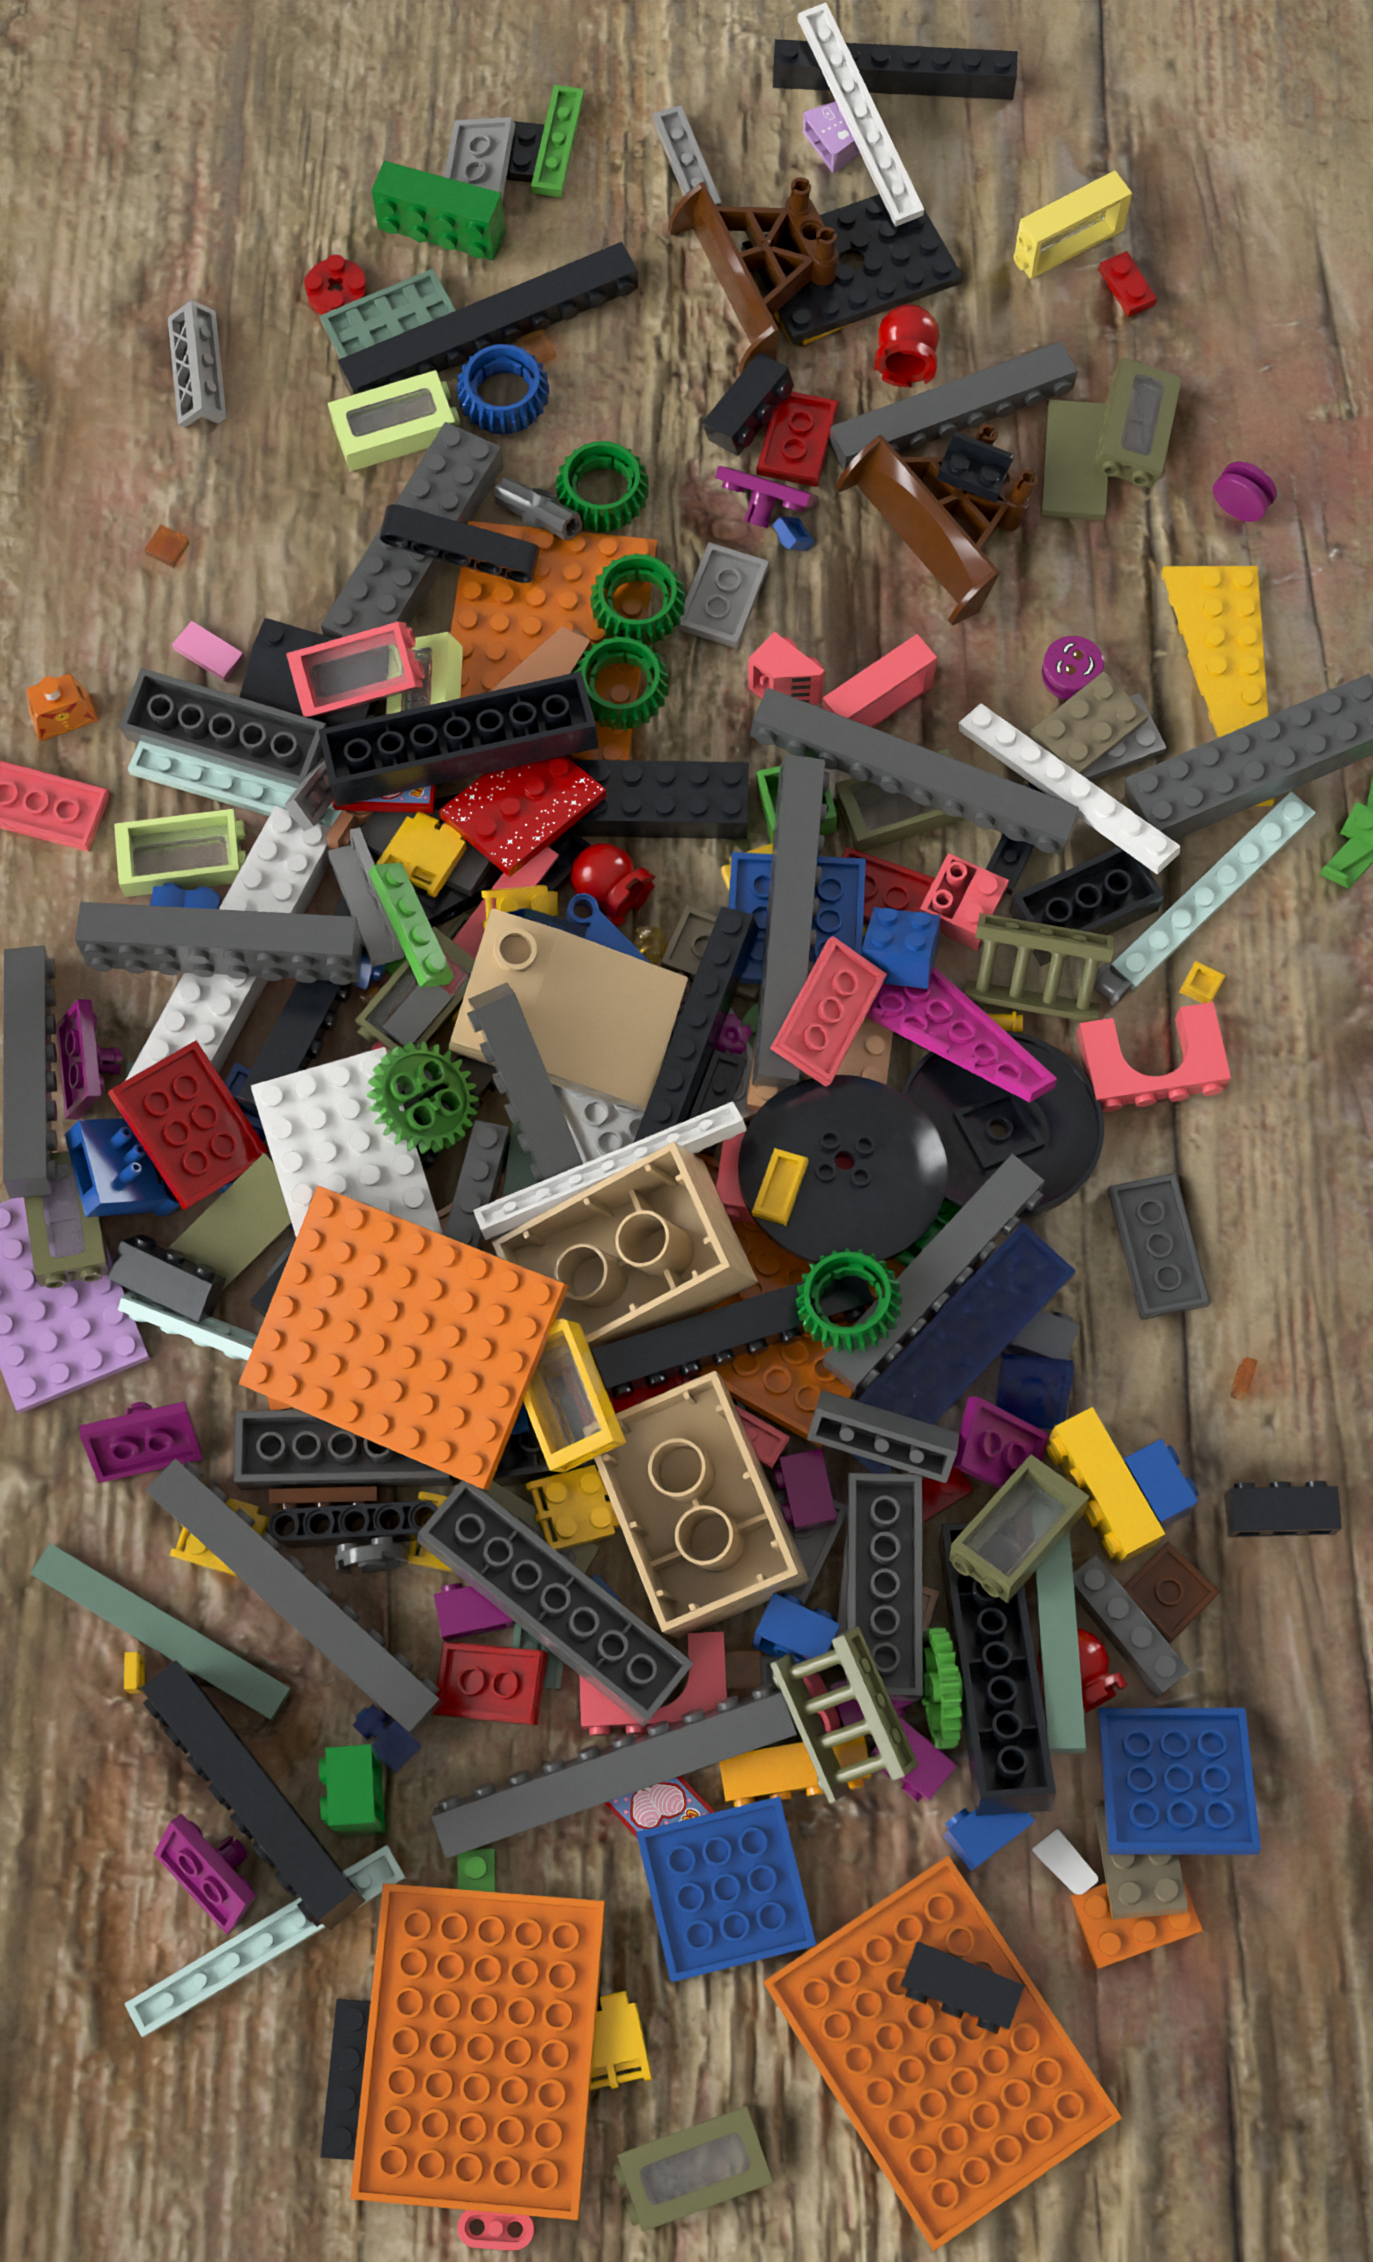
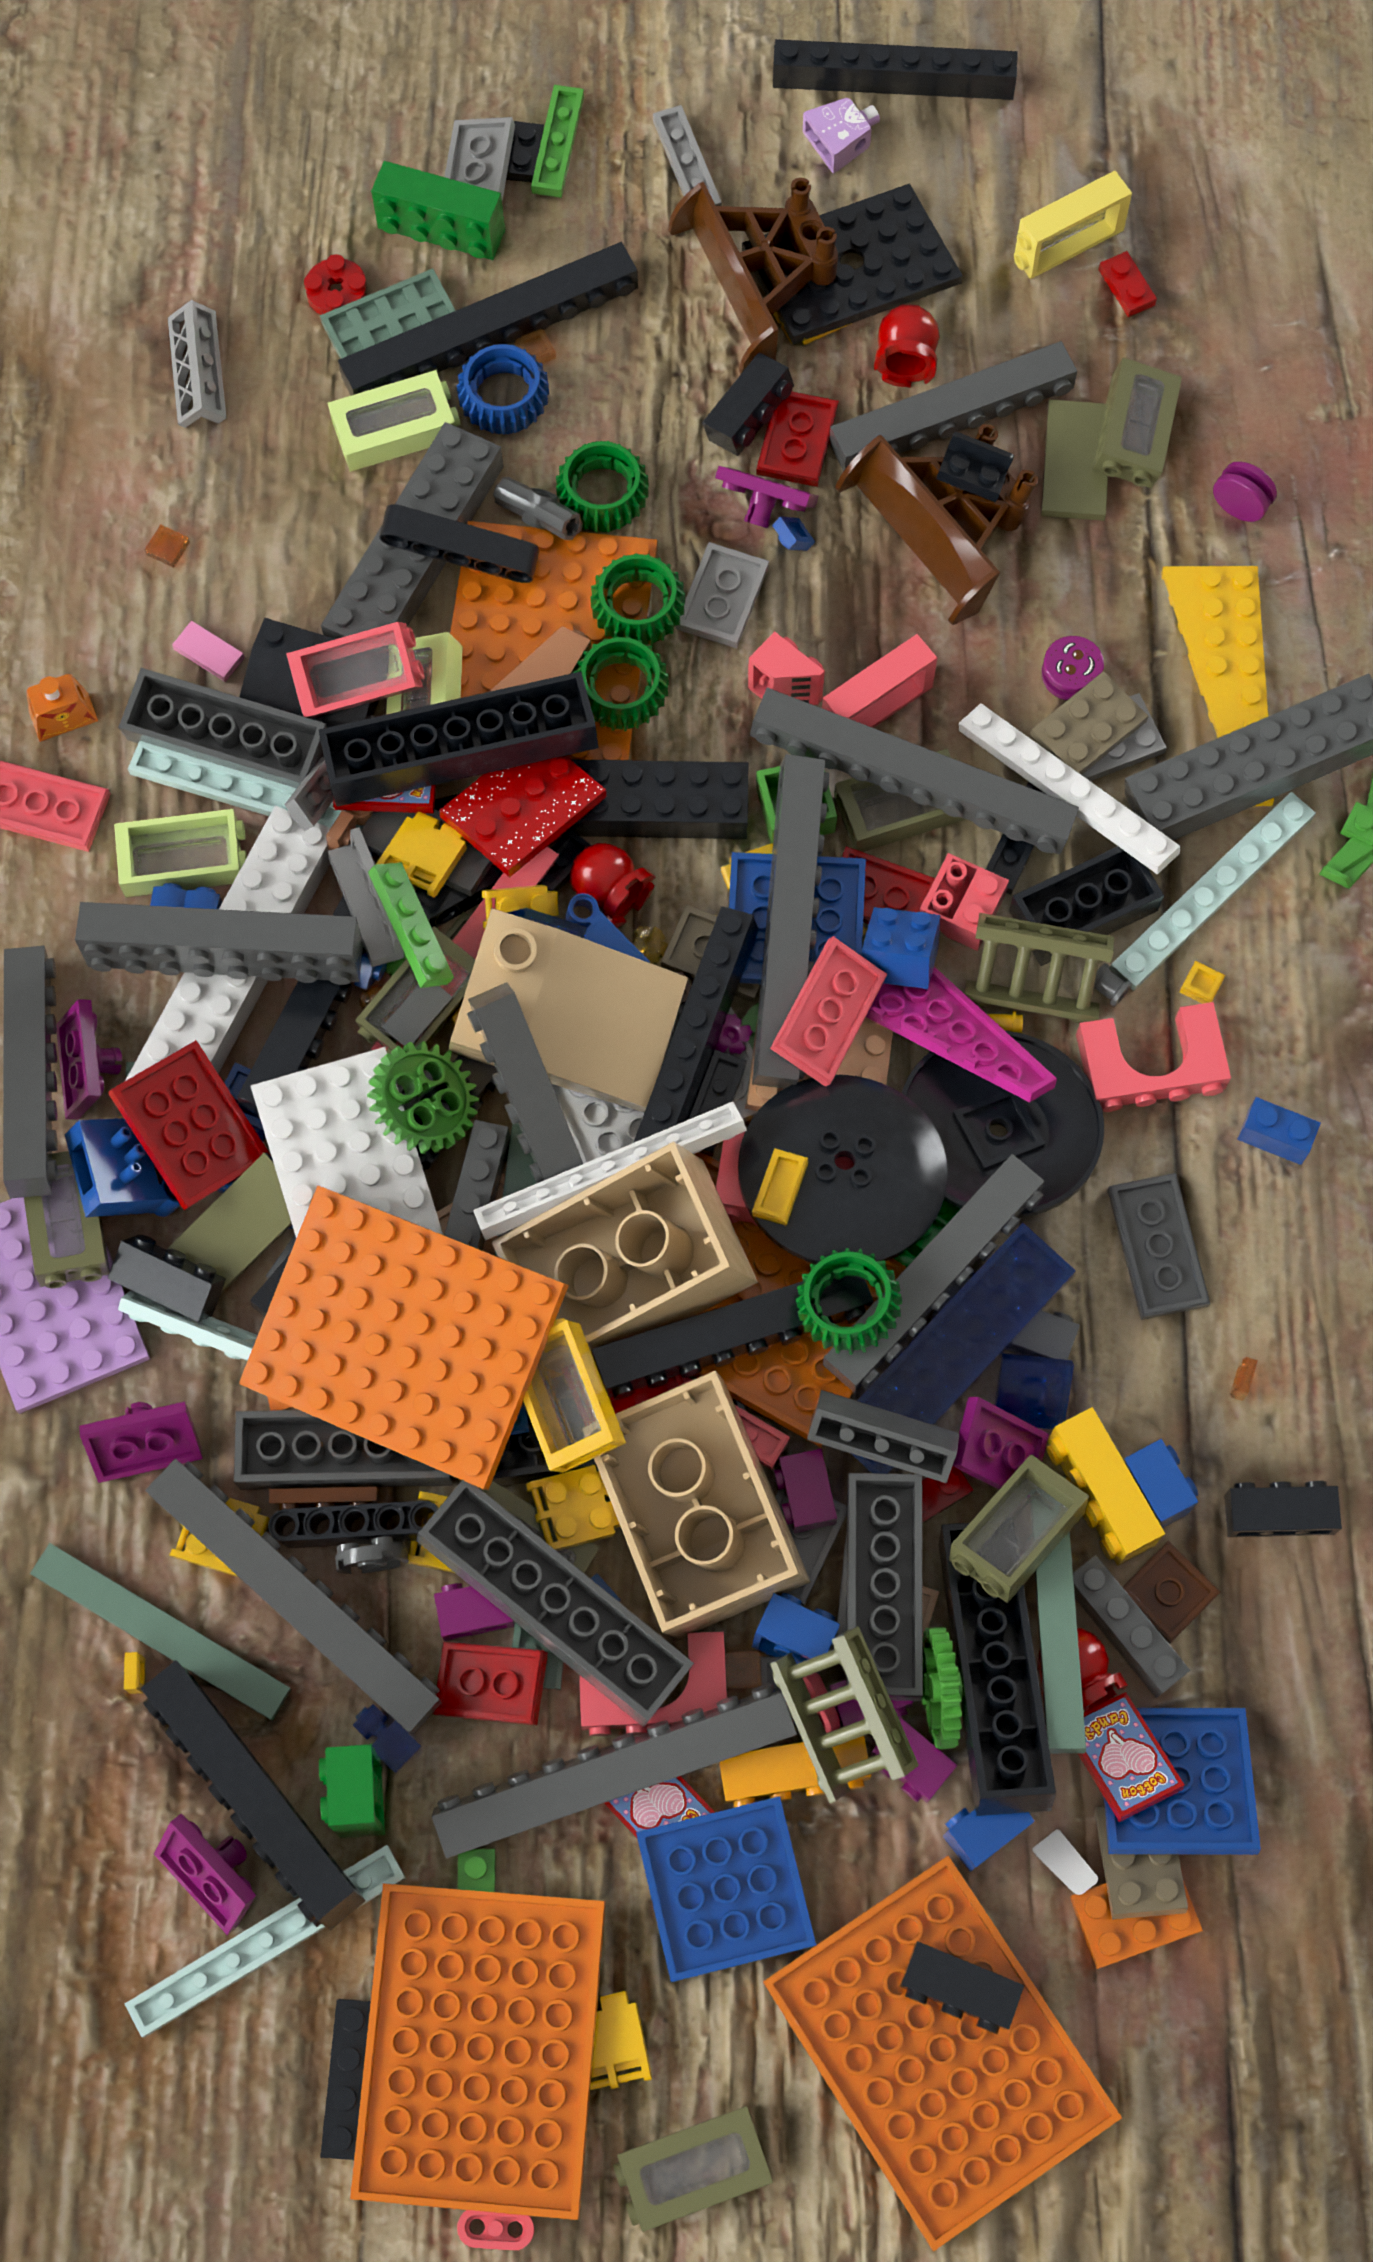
(860, 114): white plate -> none
(1126, 1758): none -> tile
(1278, 1131): none -> blue brick

